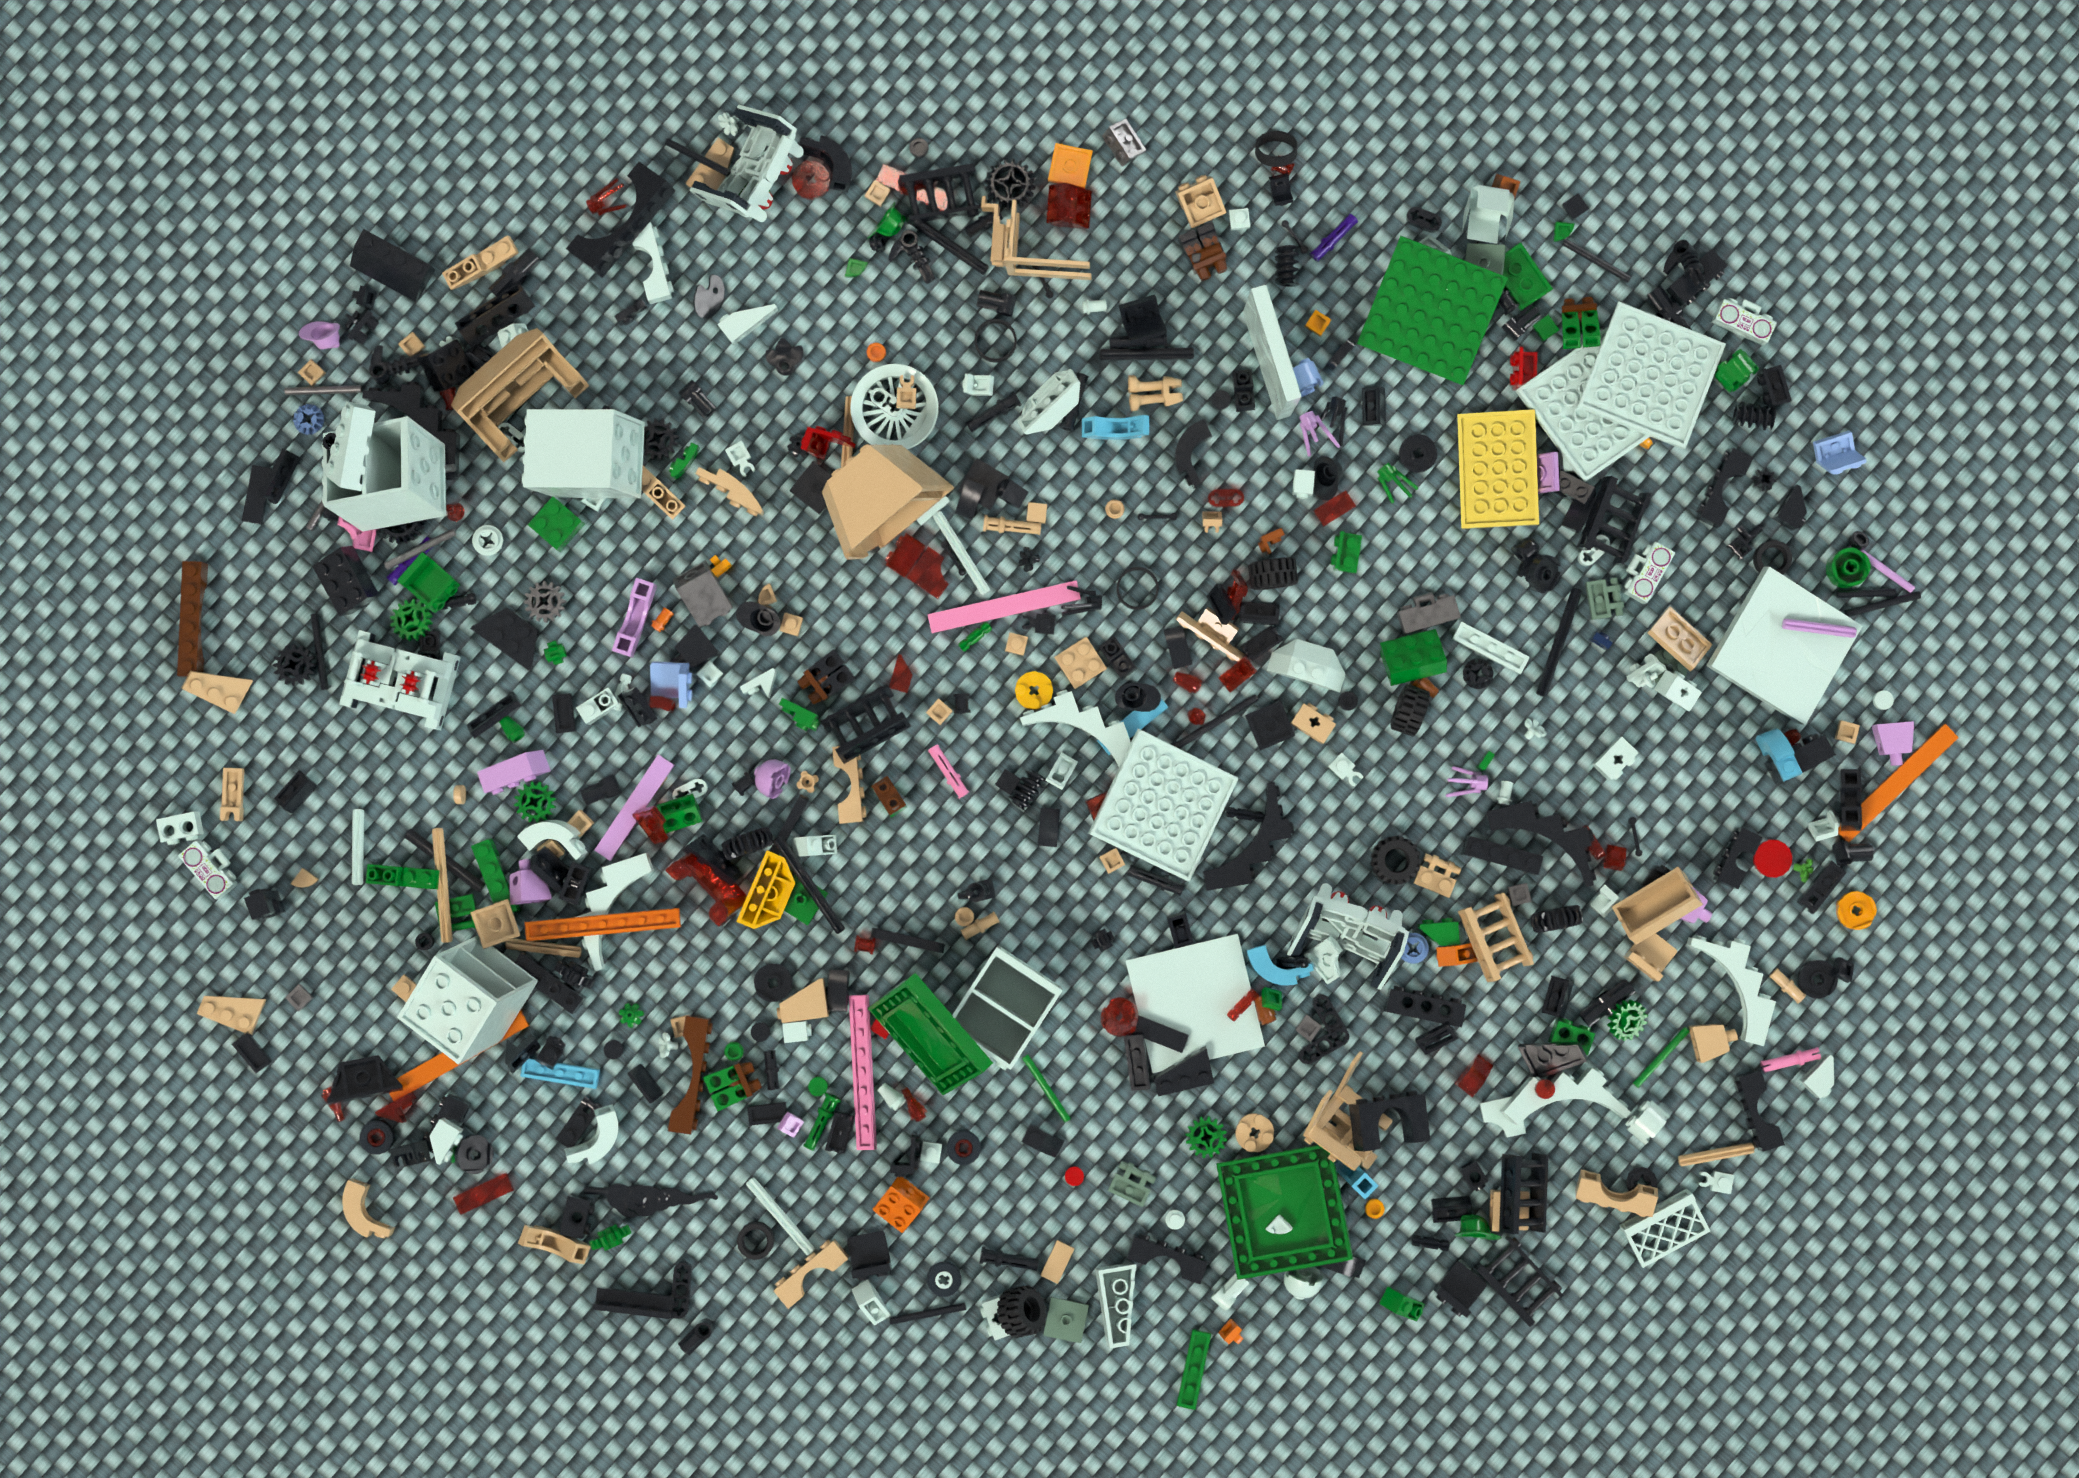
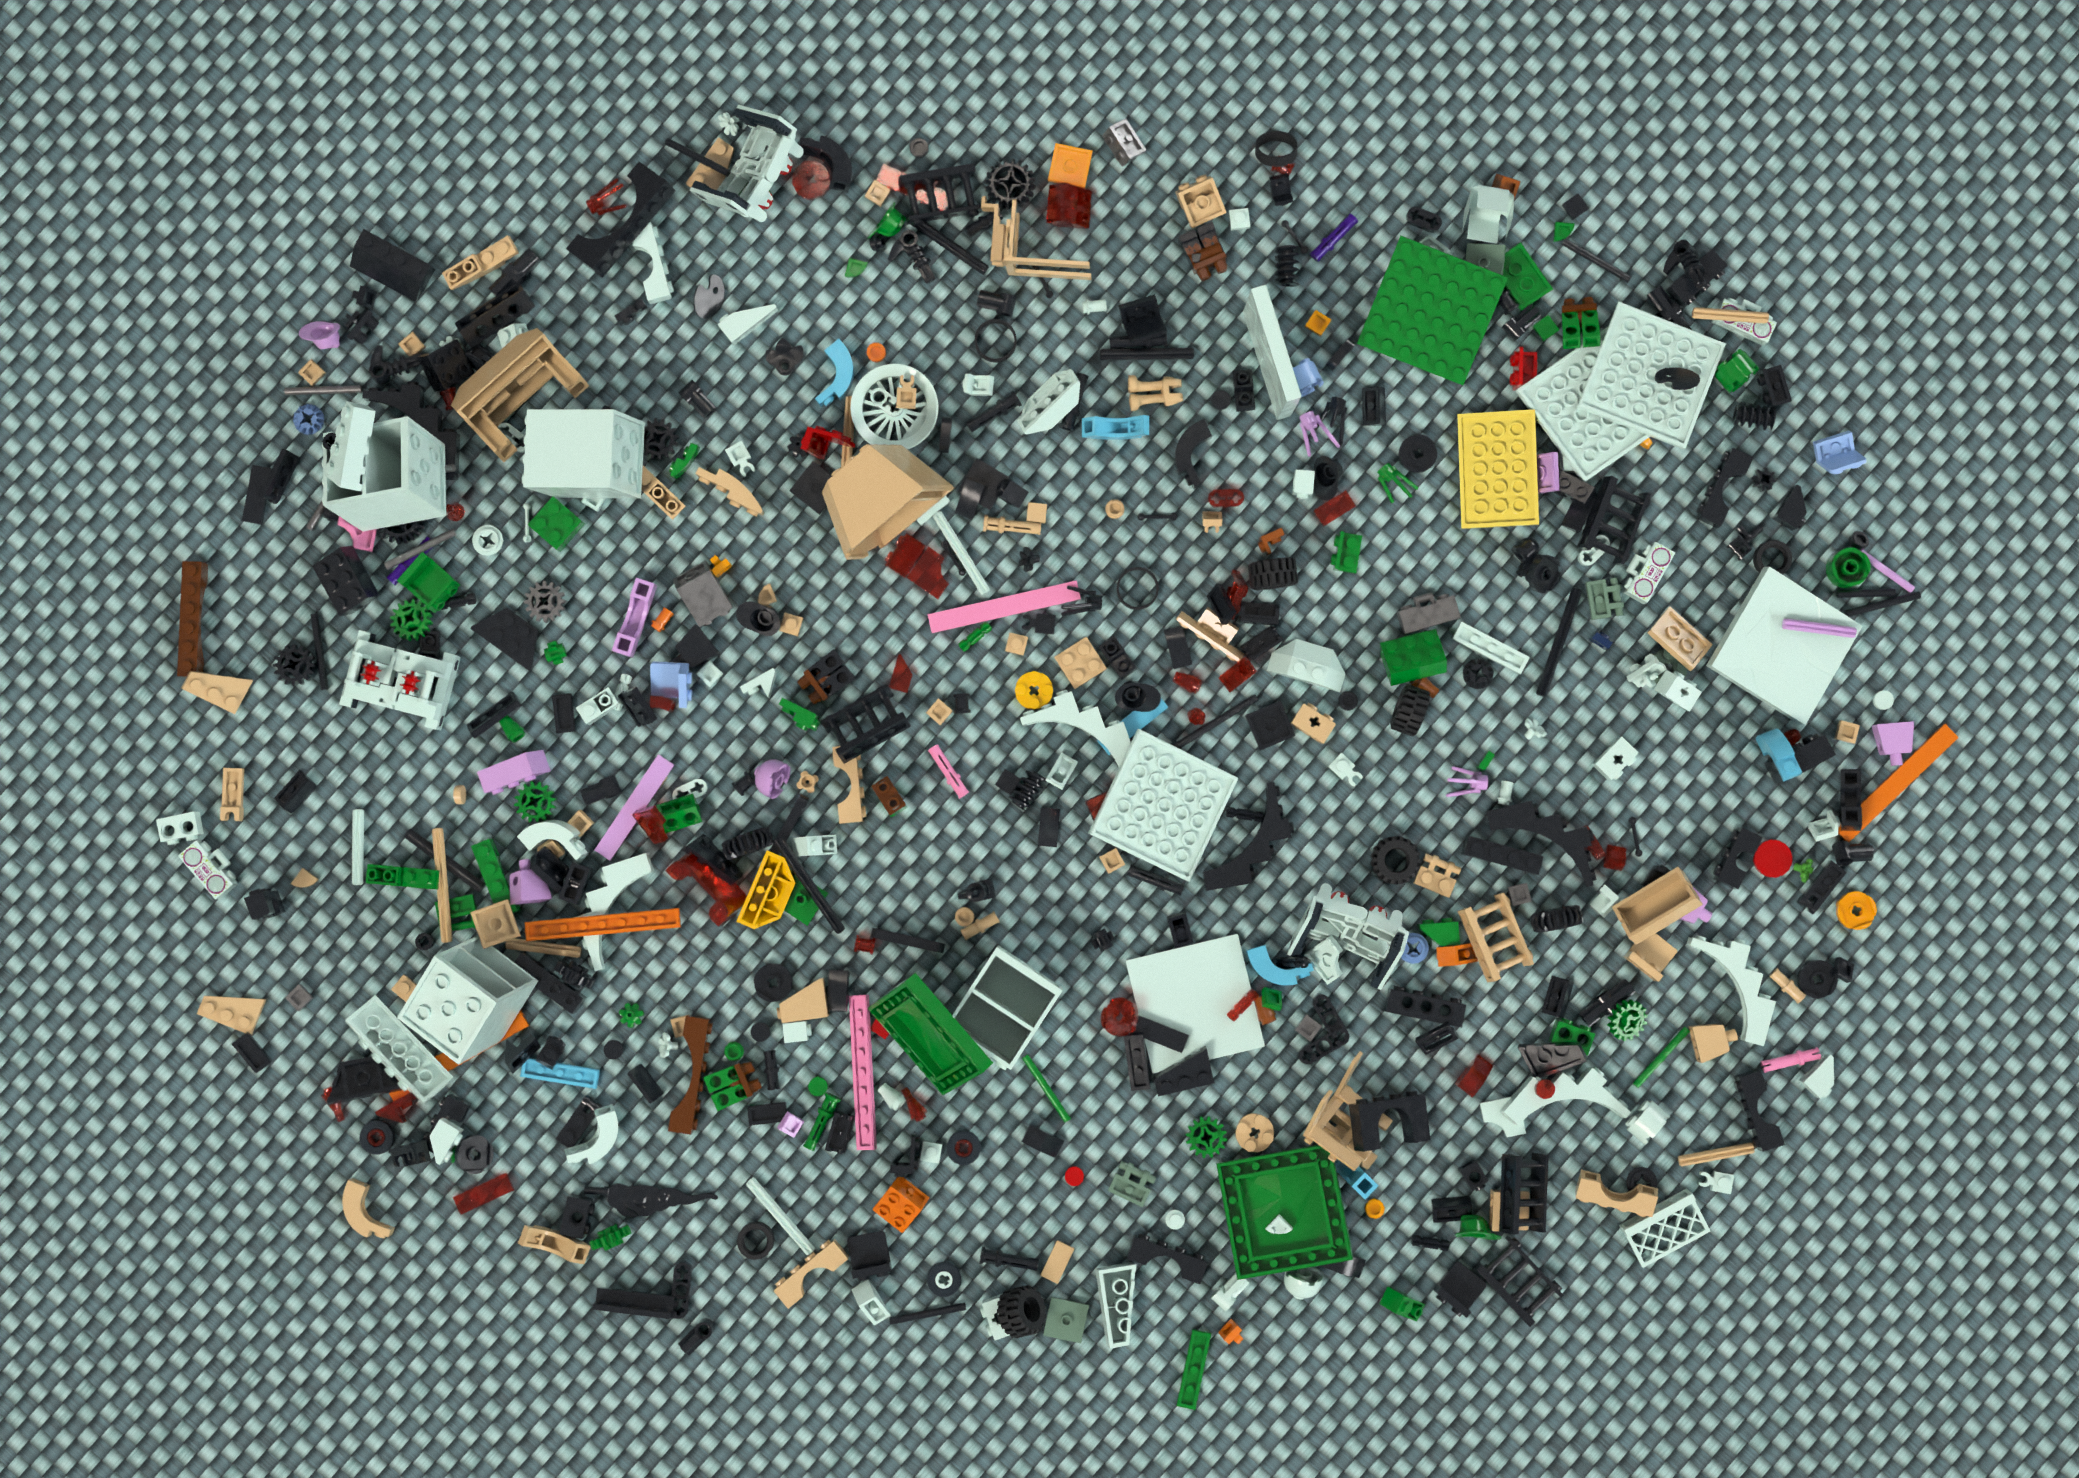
(398, 1050): none -> light aqua plate
(527, 538): none -> light aqua hinge
(844, 376): none -> medium azure arch
(945, 434): none -> black beam
(1681, 378): none -> black piece
(1730, 315): none -> tan axle

